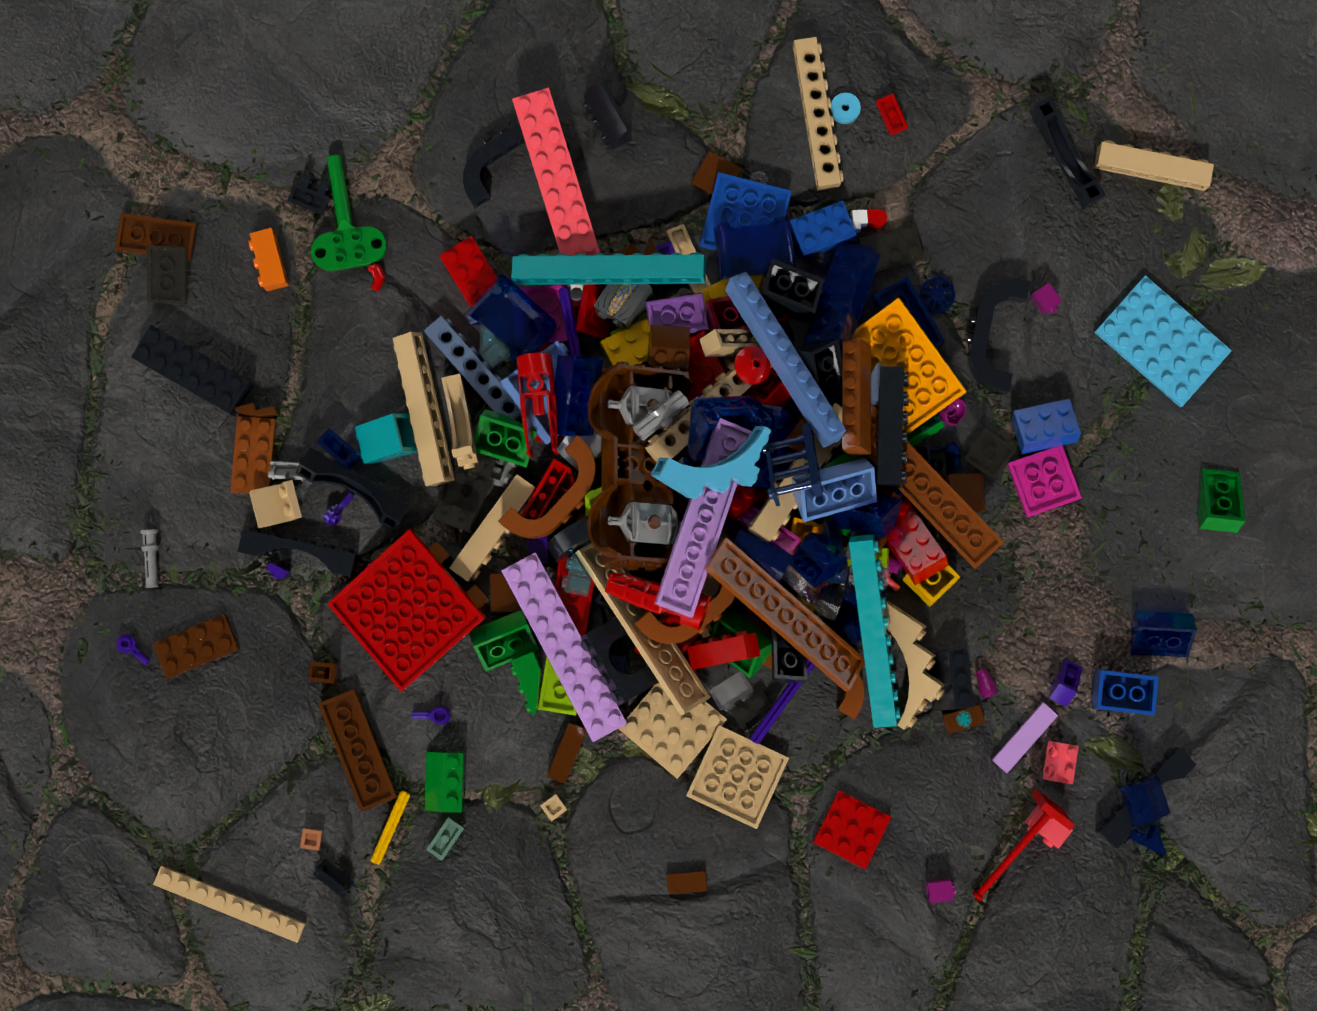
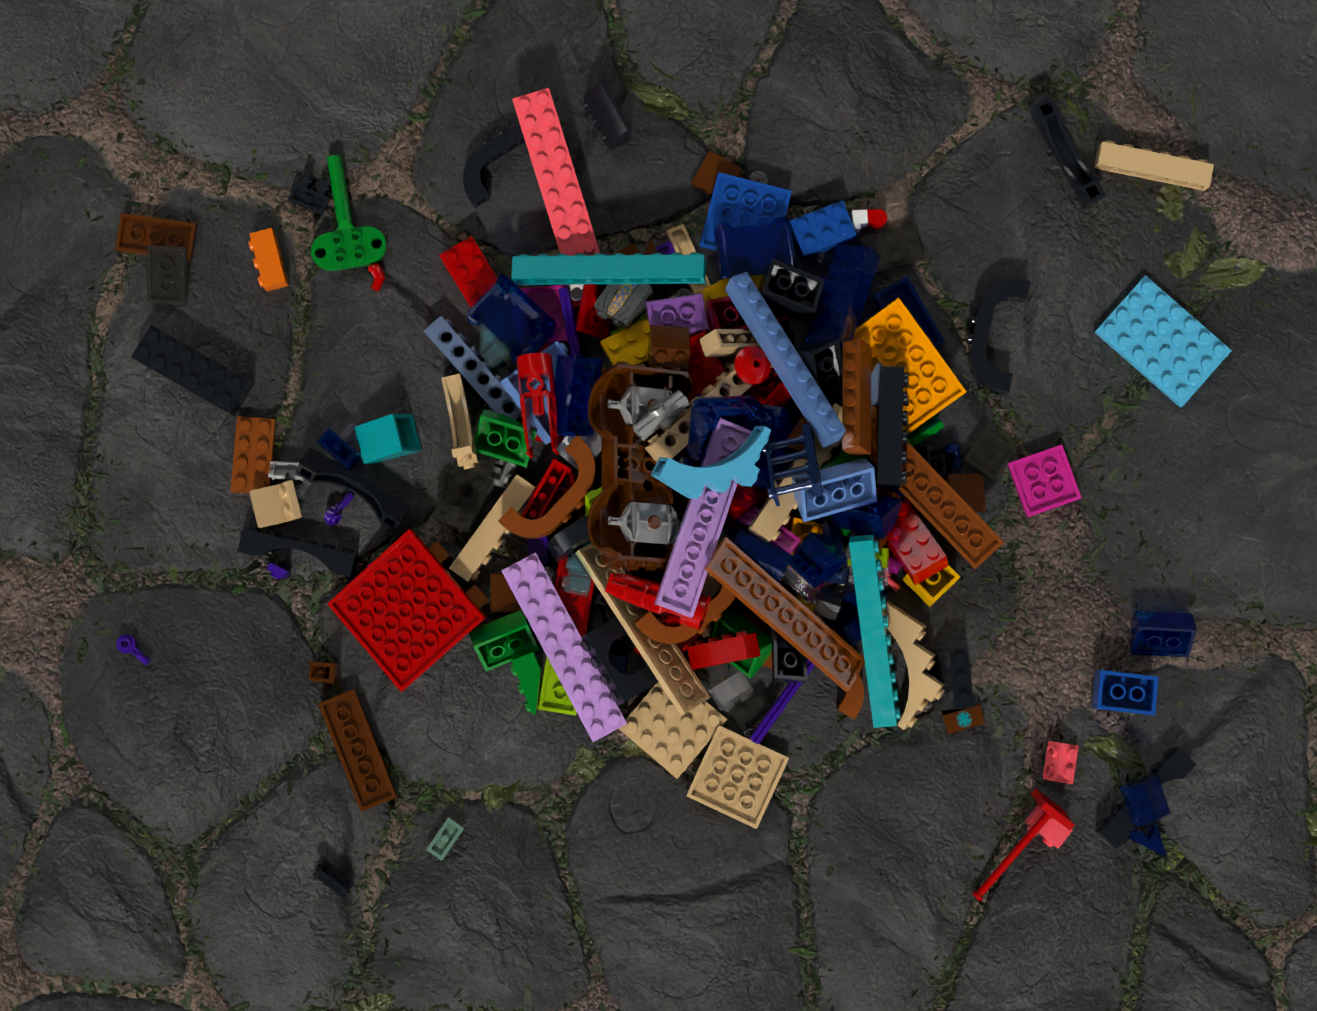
(149, 548): light grey pin -> none
(195, 646): reddish brown plate -> none
(229, 904): tan plate -> none
(252, 411): reddish brown slope -> none
(311, 839): nougat plate -> none
(390, 827): yellow axle -> none
(423, 409): tan brick -> none
(440, 715): dark purple plate -> none
(445, 781): green slope -> none
(553, 807): tan plate -> none
(567, 753): reddish brown slope -> none
(686, 882): reddish brown tile -> none
(804, 48): tan brick -> none
(848, 100): medium azure piece -> none
(851, 829): red plate -> none
(891, 114): red plate -> none
(937, 294): clear blue wheel -> none
(940, 890): magenta brick -> none
(953, 412): magenta hair -> none
(986, 685): magenta cone -> none
(1024, 737): lavender tile -> none
(1045, 426): blue brick -> none
(1046, 299): magenta brick -> none
(1066, 683): dark purple slope -> none
(1221, 501): green slope -> none

